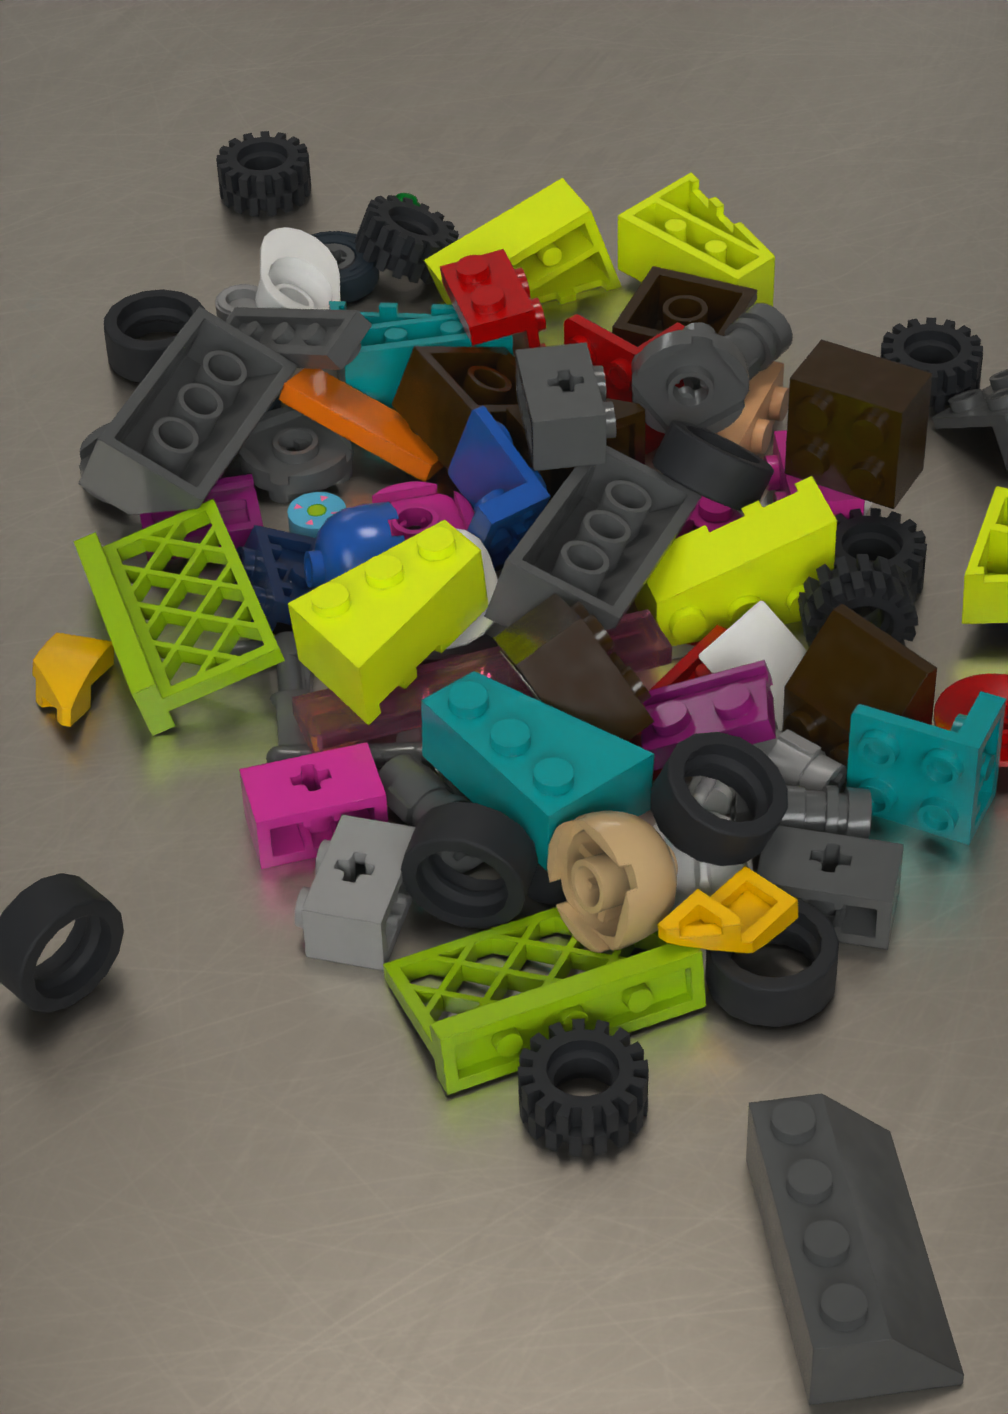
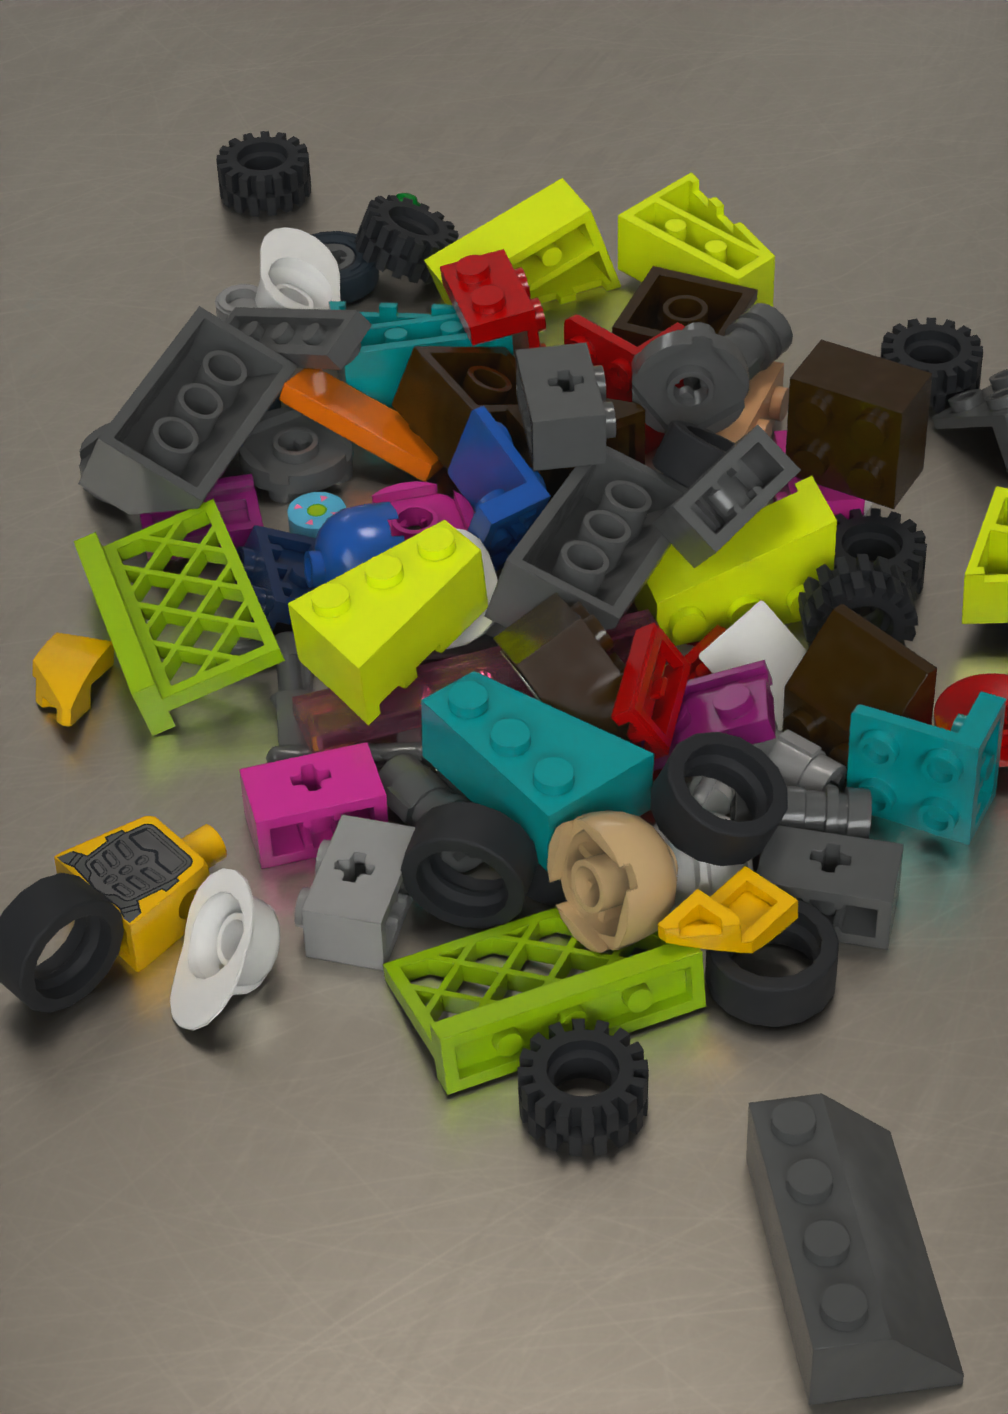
(141, 315): black tyre -> none
(147, 878): none -> torso
(225, 948): none -> white piece
(644, 685): none -> red tile
(726, 496): none -> dark grey brick

